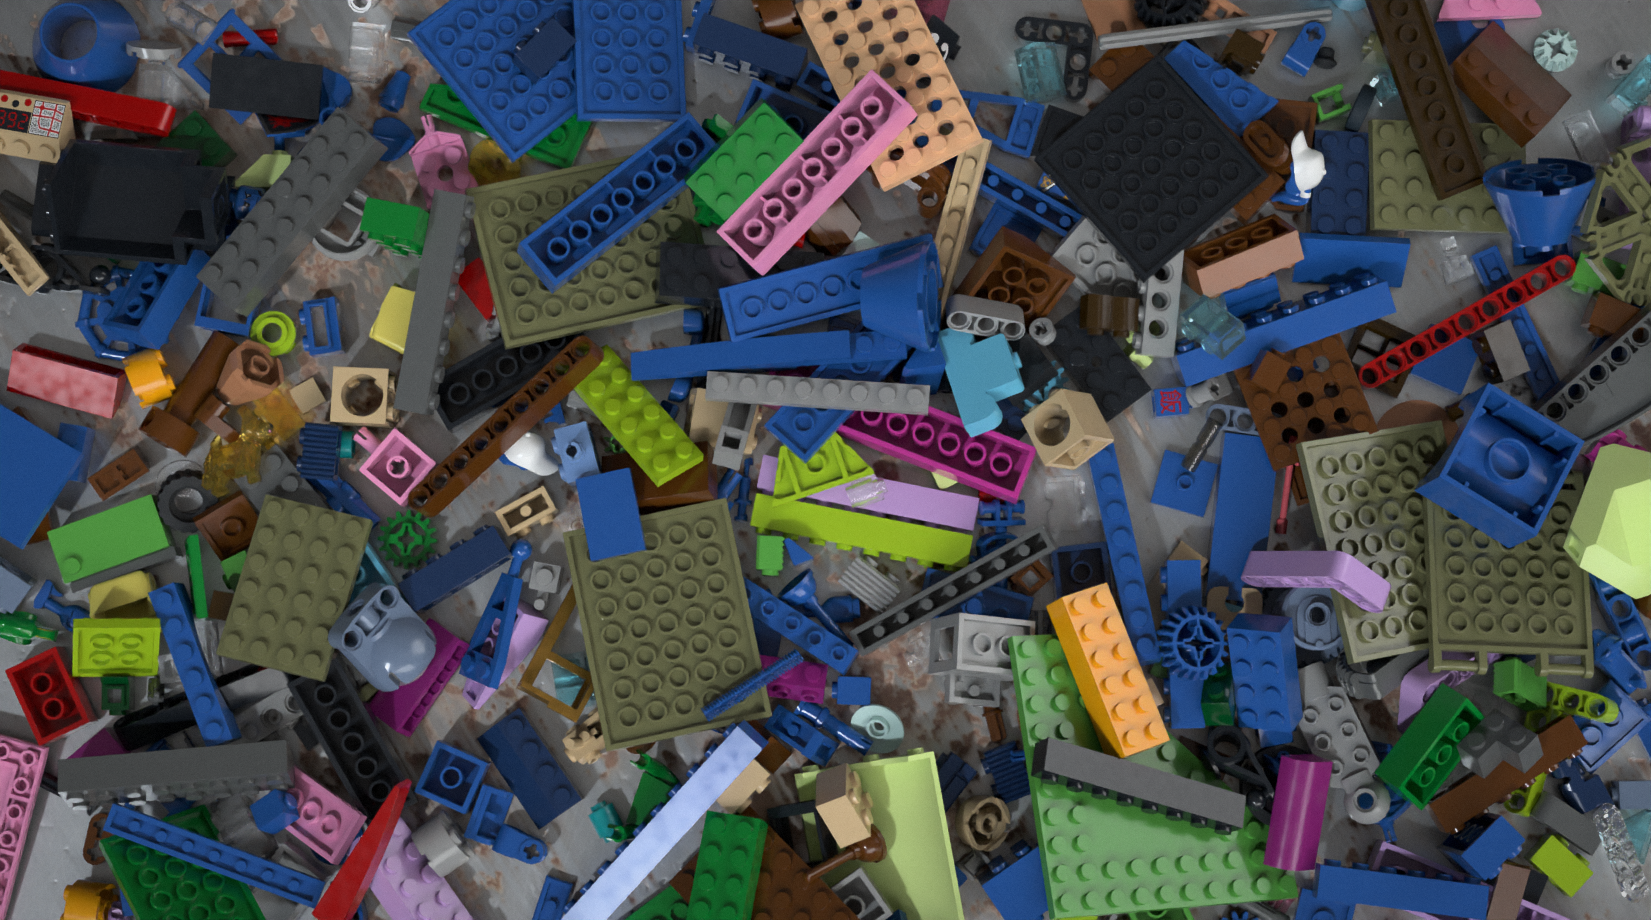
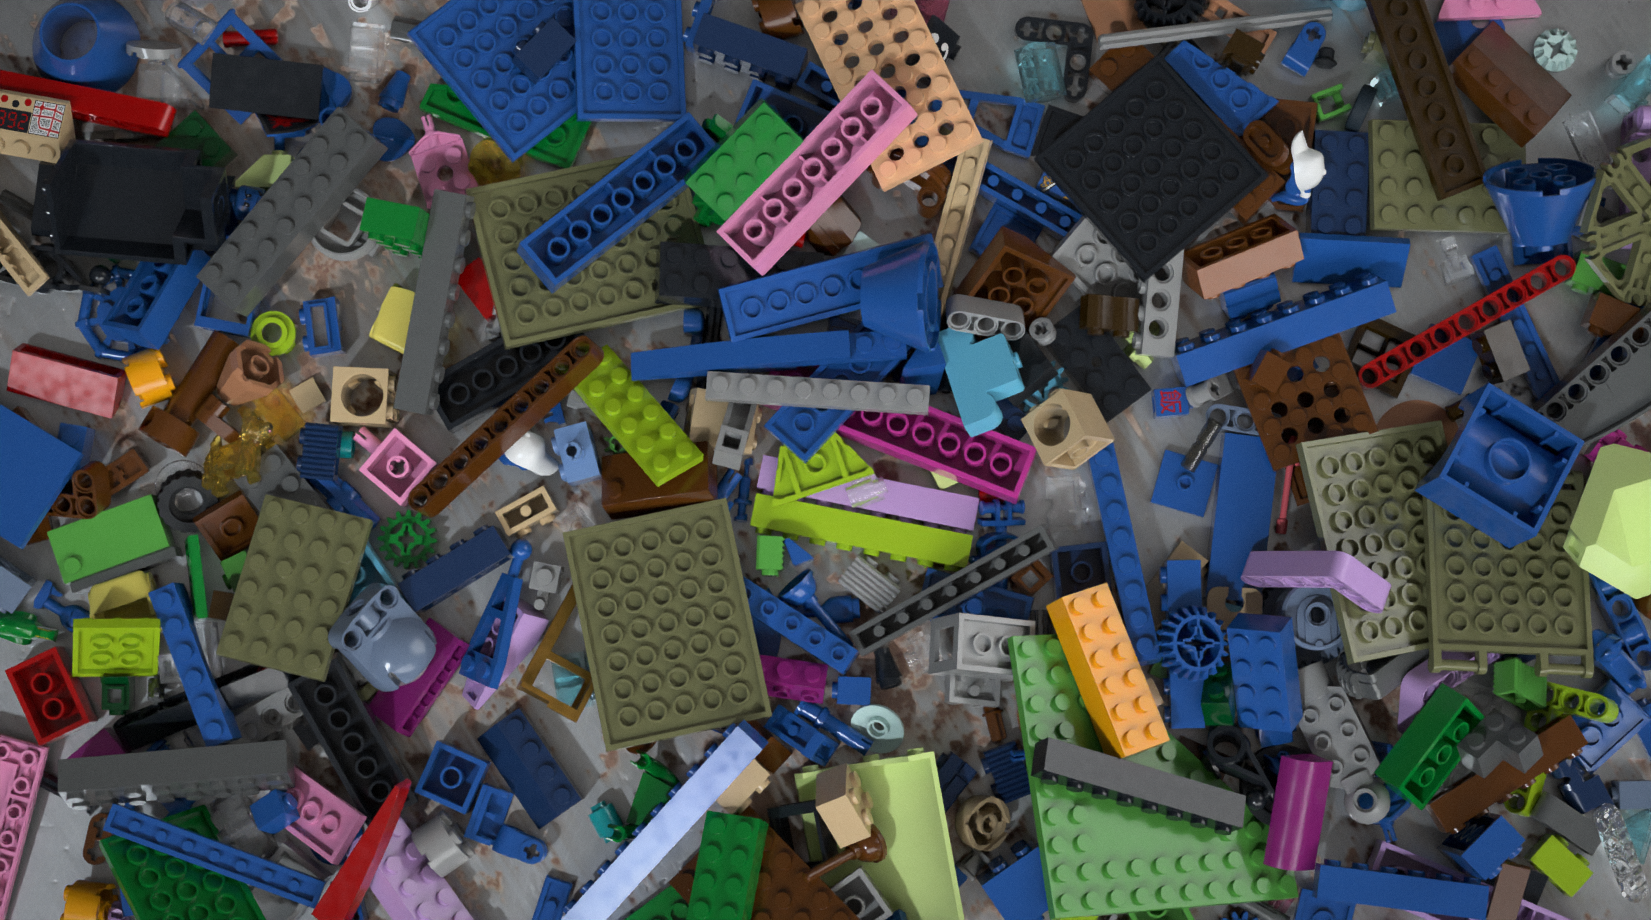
(86, 495): none -> reddish brown beam
(585, 740): tan brick -> none
(610, 514): blue tile -> none
(752, 684): blue axle -> none
(887, 671): none -> black cone
(1212, 327): clear light blue brick -> none

